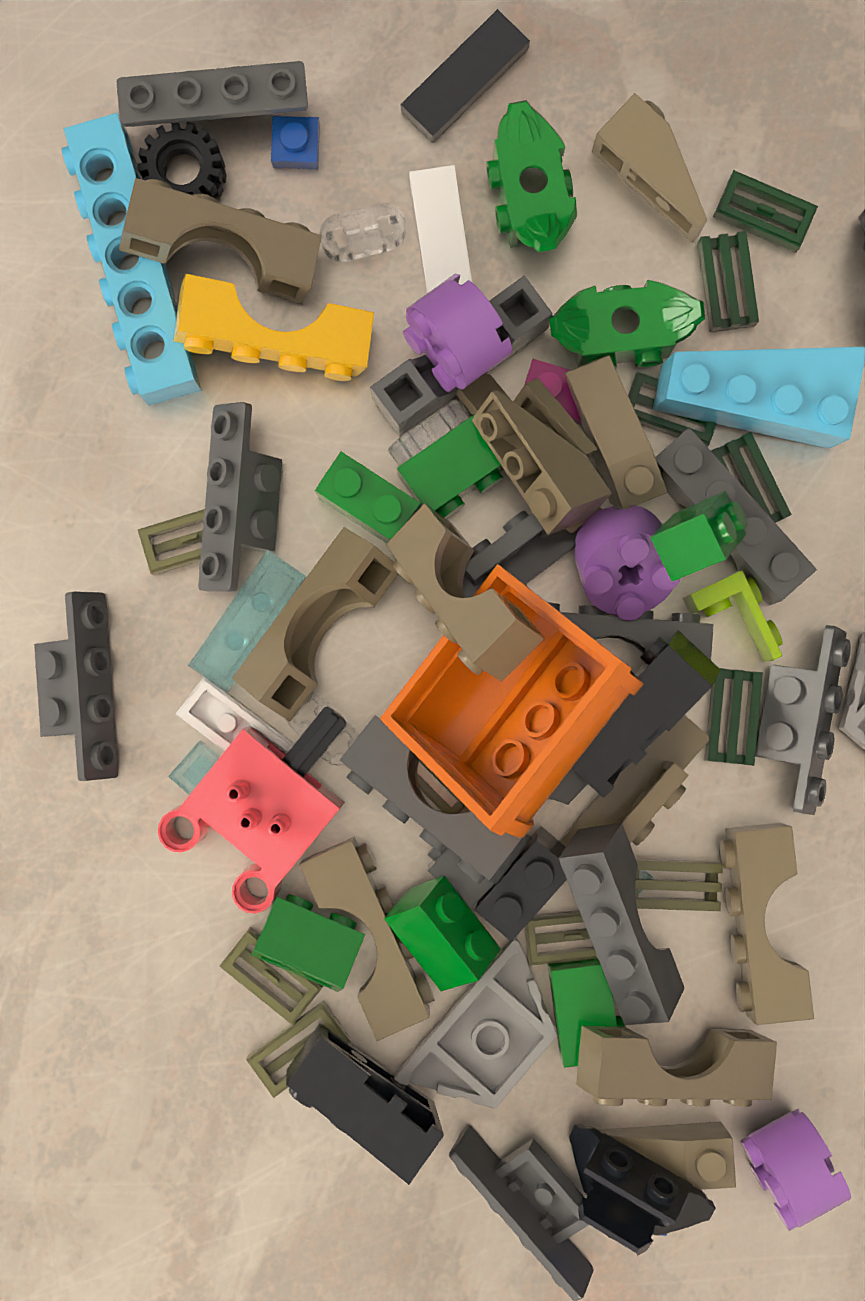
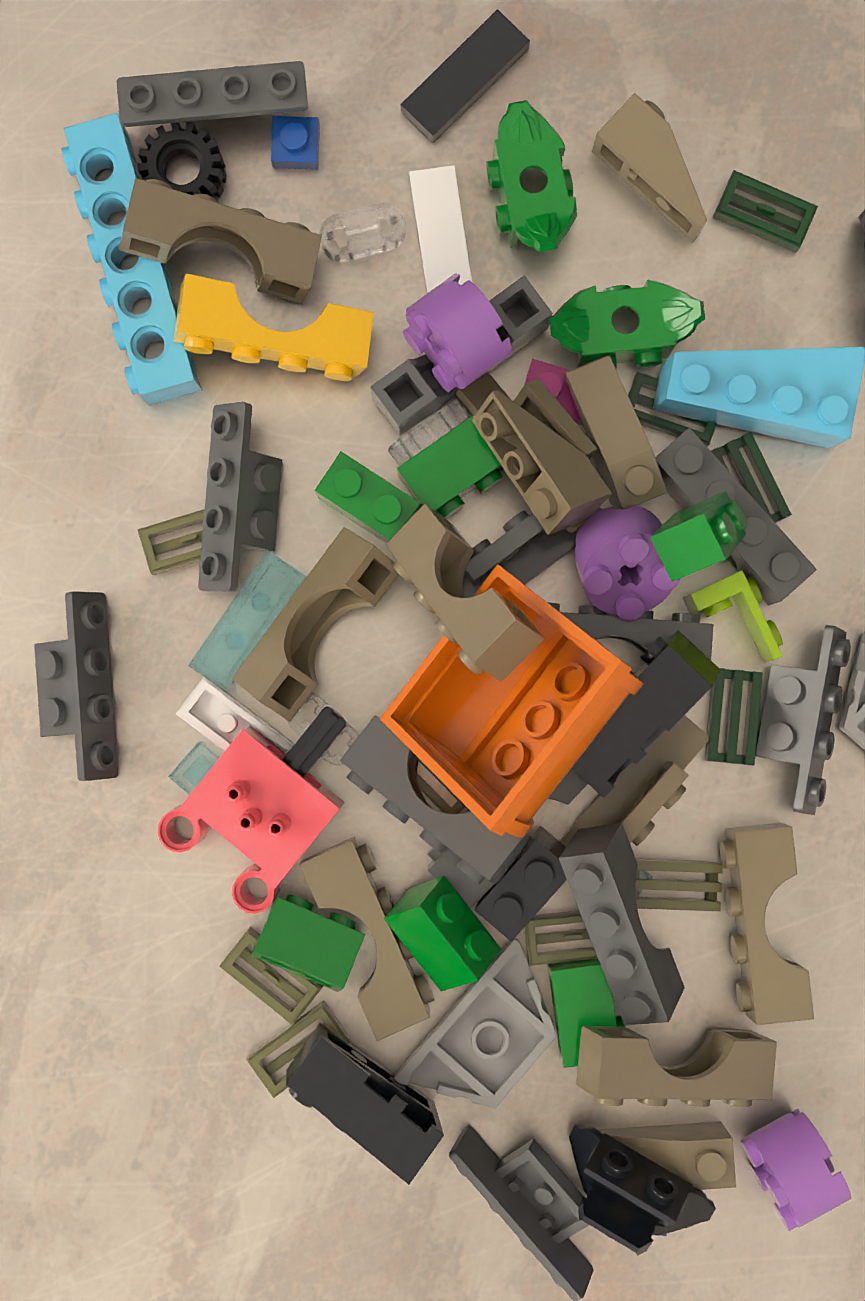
(724, 243): dark green tile -> none

